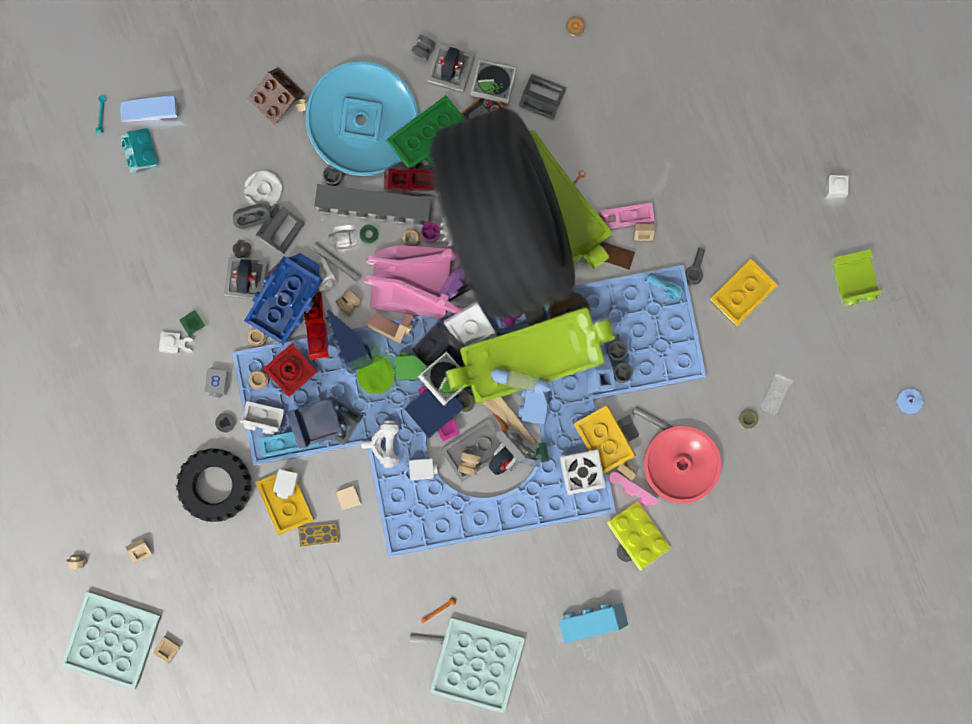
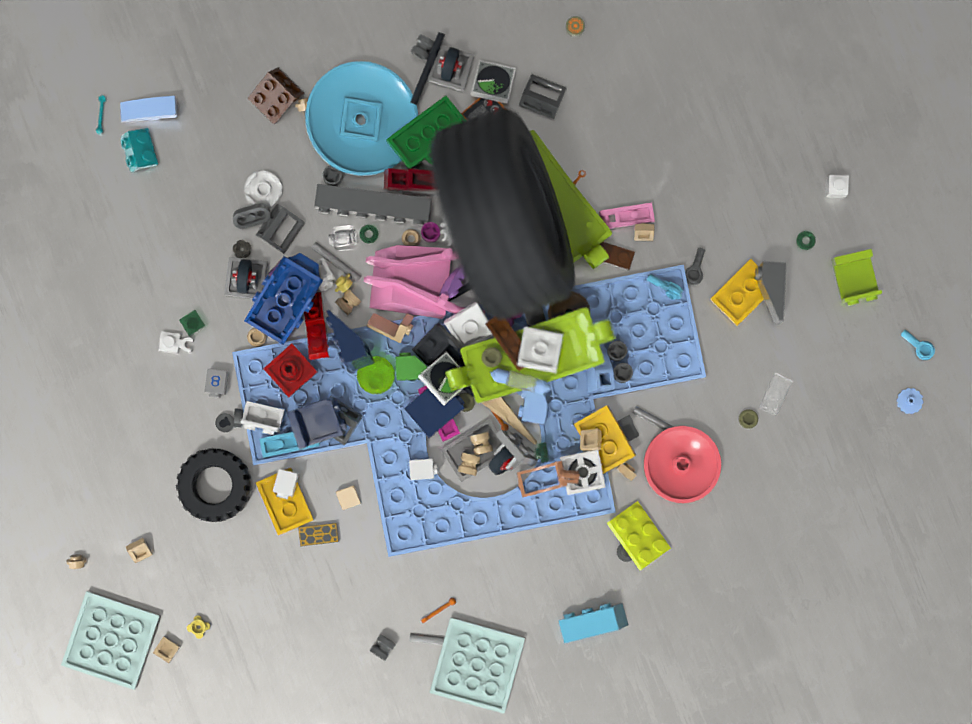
(203, 627): none -> light yellow plate
(238, 415): none -> dark grey tile
(258, 379): tan plate -> none
(343, 283): none -> light yellow plate
(382, 647): none -> dark grey wheel
(388, 457): white piece -> none
(427, 68): none -> black bar
(481, 439): none -> tan wheel
(491, 357): none -> olive tile
(506, 339): none -> reddish brown plate
(540, 349): none -> white tile
(561, 473): none -> nougat sword
(590, 440): none -> tan plate
(631, 488): bright pink plate -> none
(771, 282): none -> dark grey slope
(805, 234): none -> clear green plate
(924, 349): none -> medium azure plate

